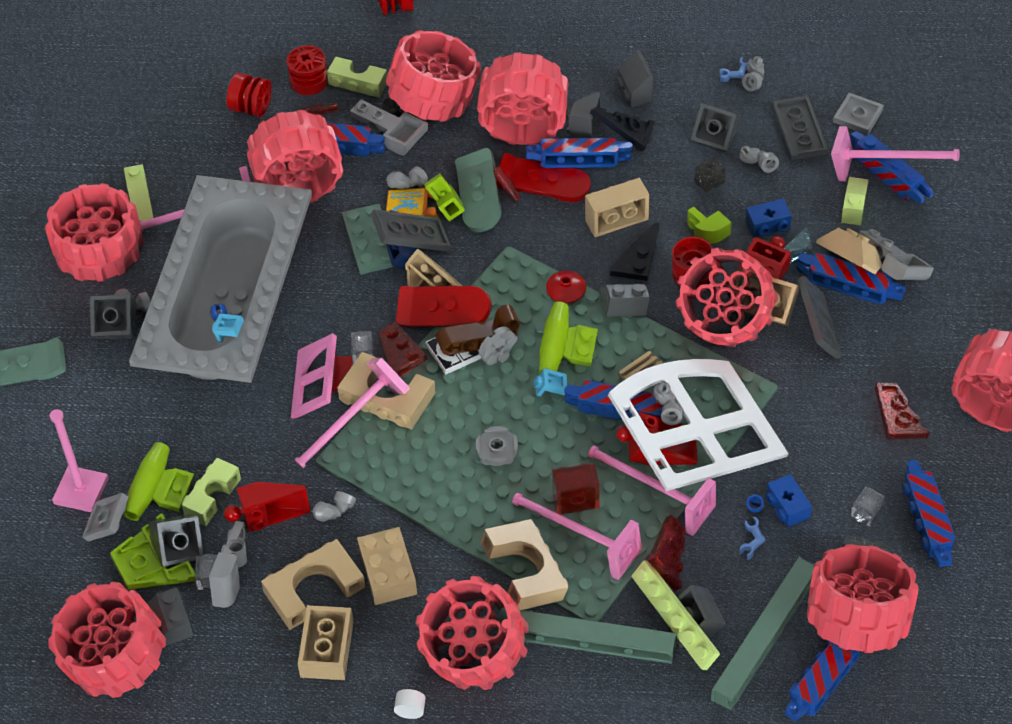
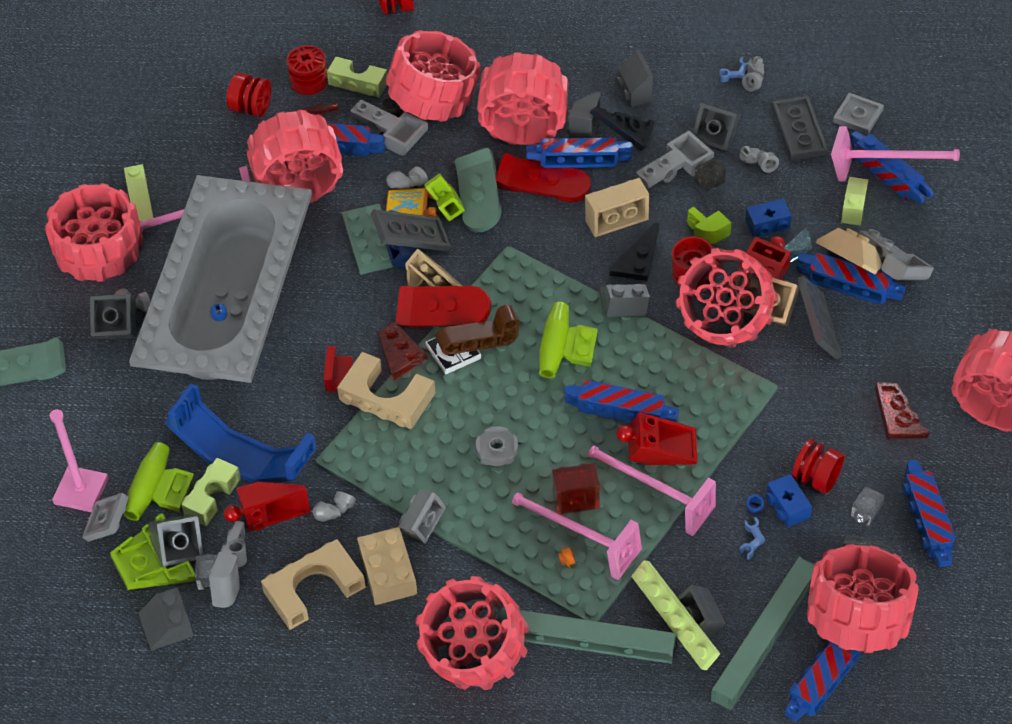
(100, 615): coral wheel -> none
(214, 439): none -> blue panel
(227, 326): medium azure bracket -> none
(304, 359): bright pink window -> none
(325, 642): tan brick -> none
(361, 342): clear brick -> none
(386, 377): bright pink tile -> none
(409, 704): white piece -> none
(422, 515): none -> light grey slope
(498, 346): light grey plate -> none
(507, 184): clear red bar -> none
(525, 540): tan arch -> none
(551, 382): medium azure bracket -> none
(566, 286): red dish -> none
(567, 557): none -> orange plate
(639, 365): tan tile -> none
(667, 552): clear red wing -> none
(671, 411): light grey arm -> none
(683, 153): none -> light grey plate
(697, 427): white window -> none
(816, 465): none -> red wheel

